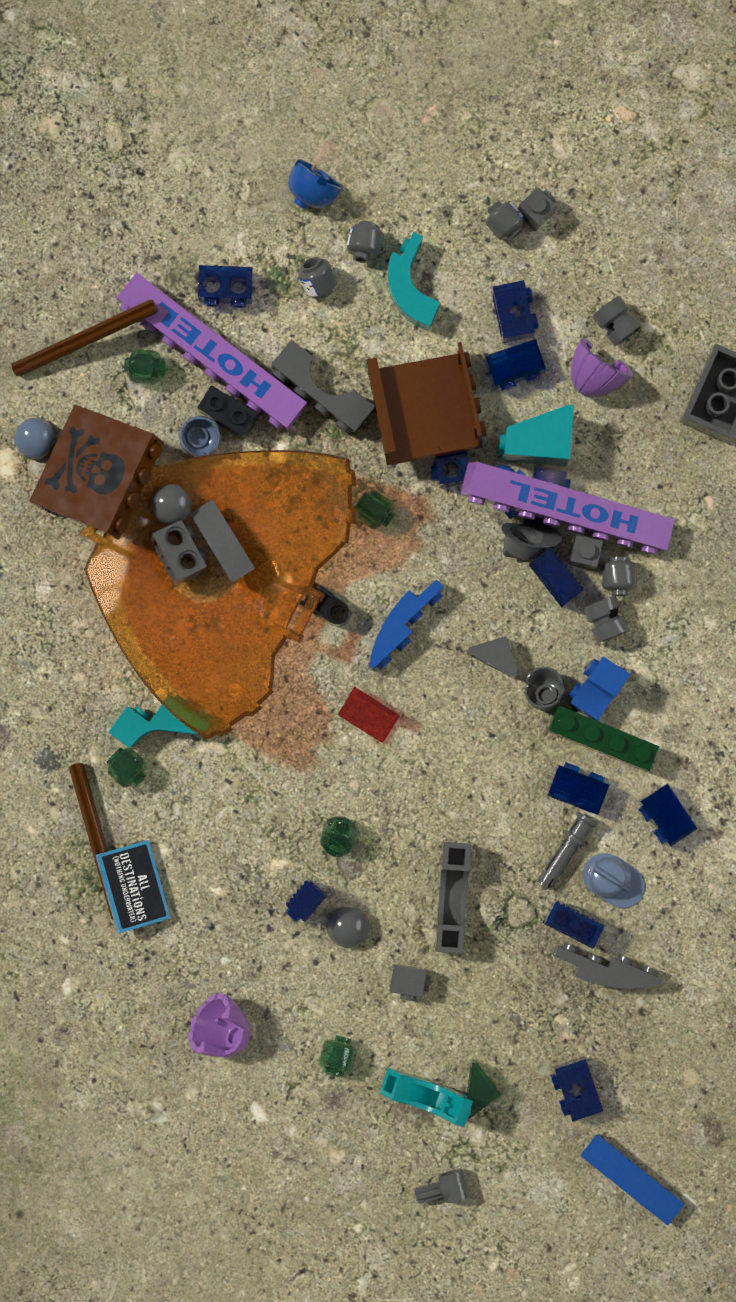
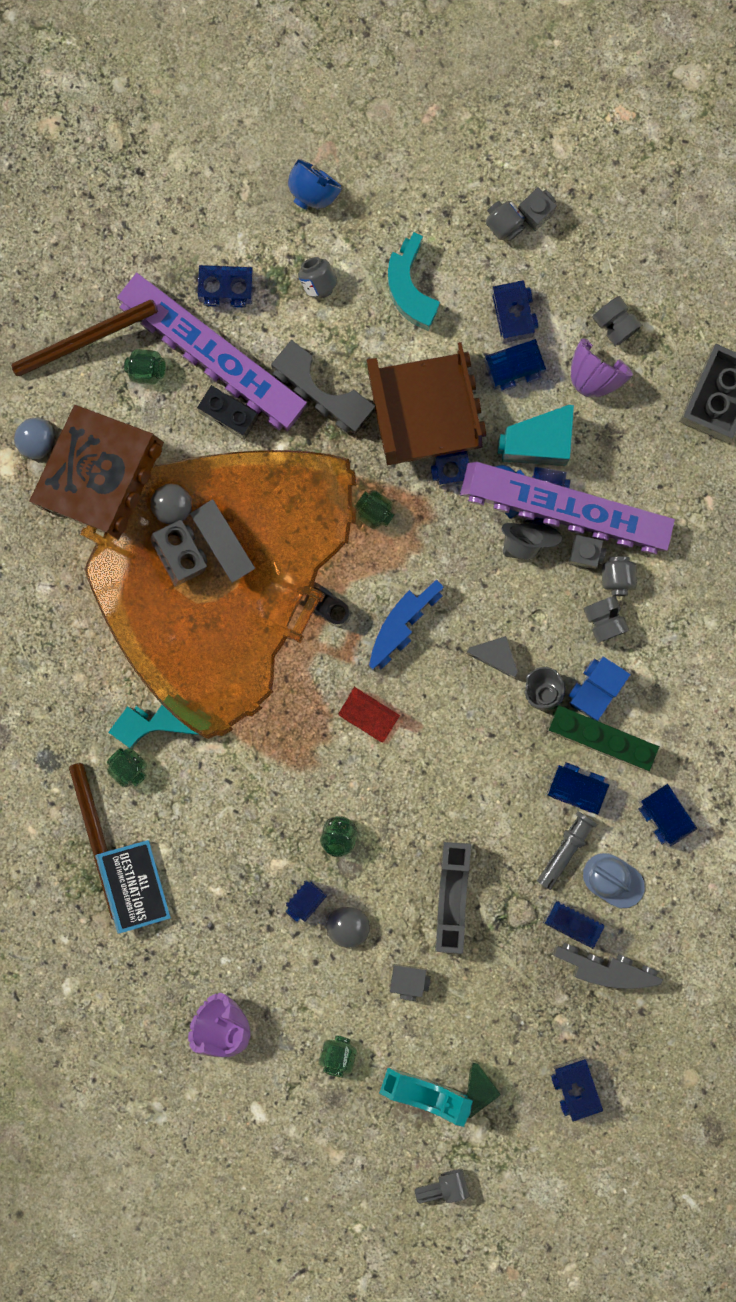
(199, 436): sand blue hair -> none
(365, 241): dark grey head -> none
(556, 577): clear blue brick -> none
(632, 1179): blue slope -> none

